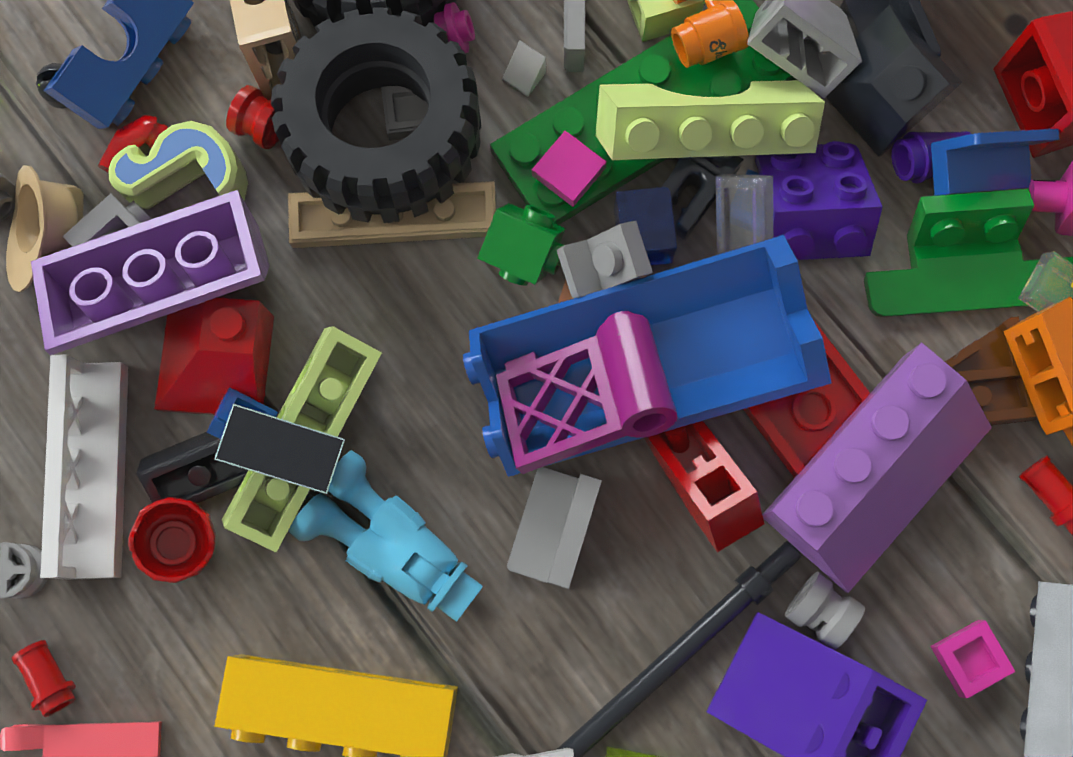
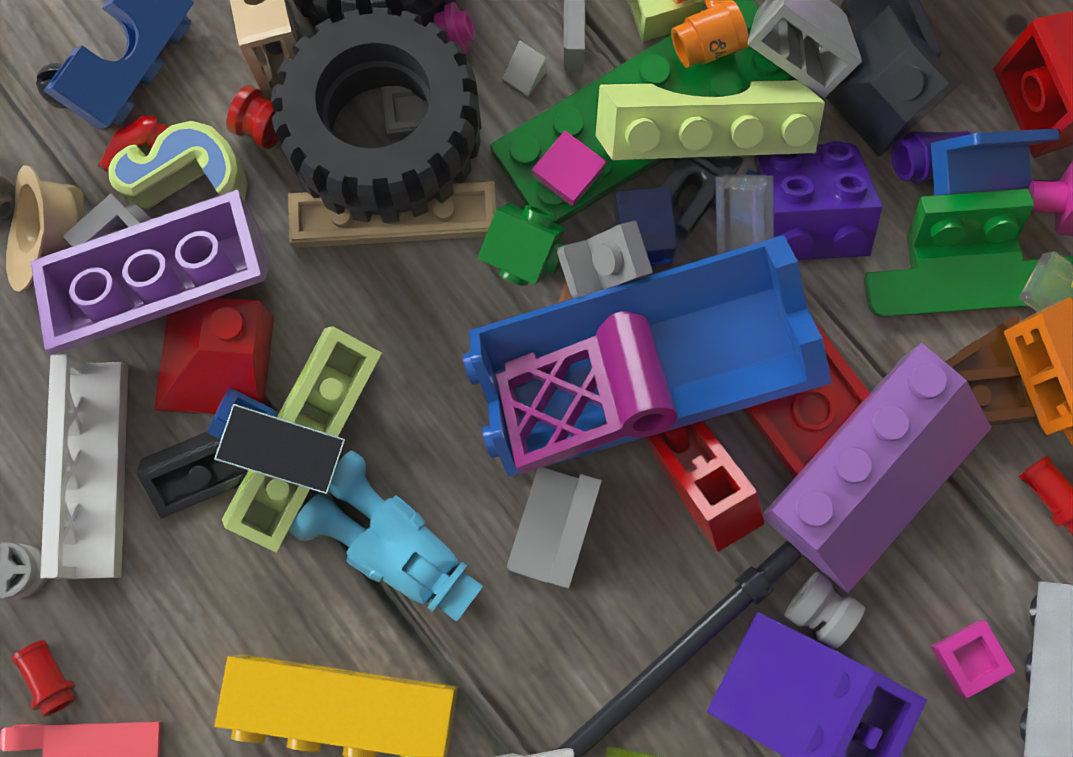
(172, 540): red hair -> none

